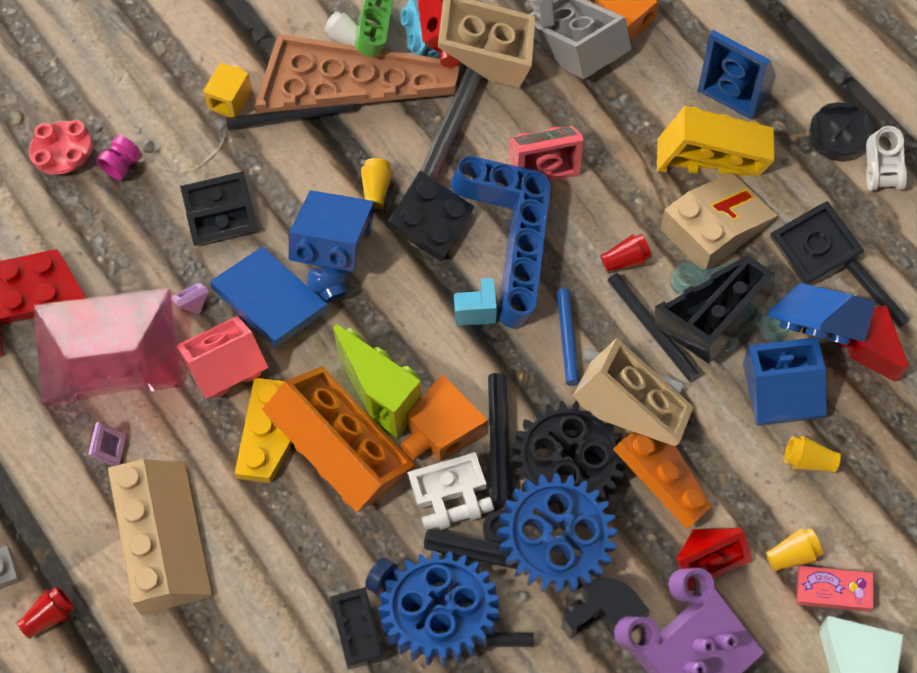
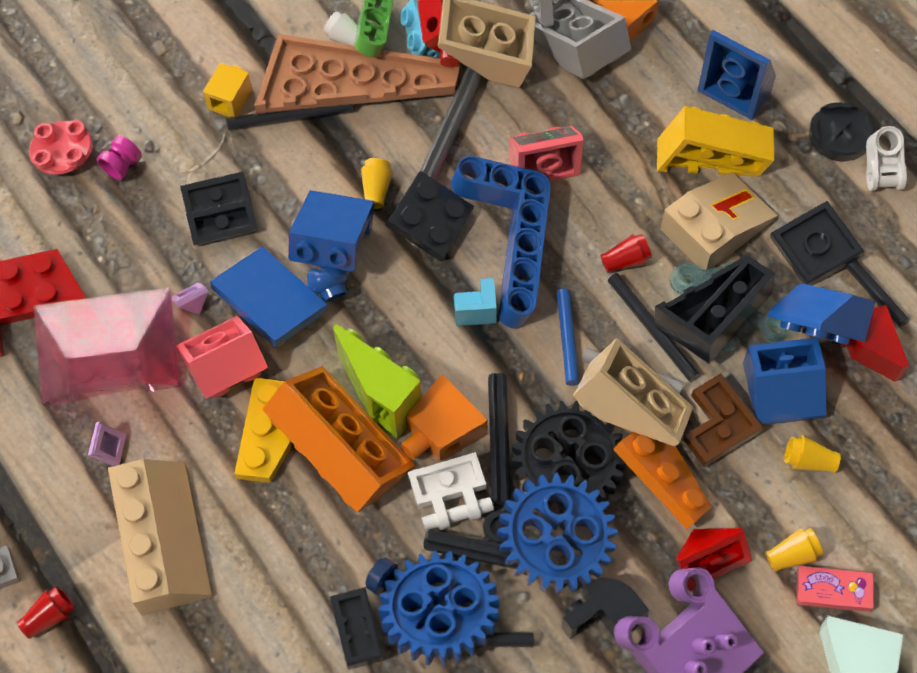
(728, 423): none -> reddish brown plate

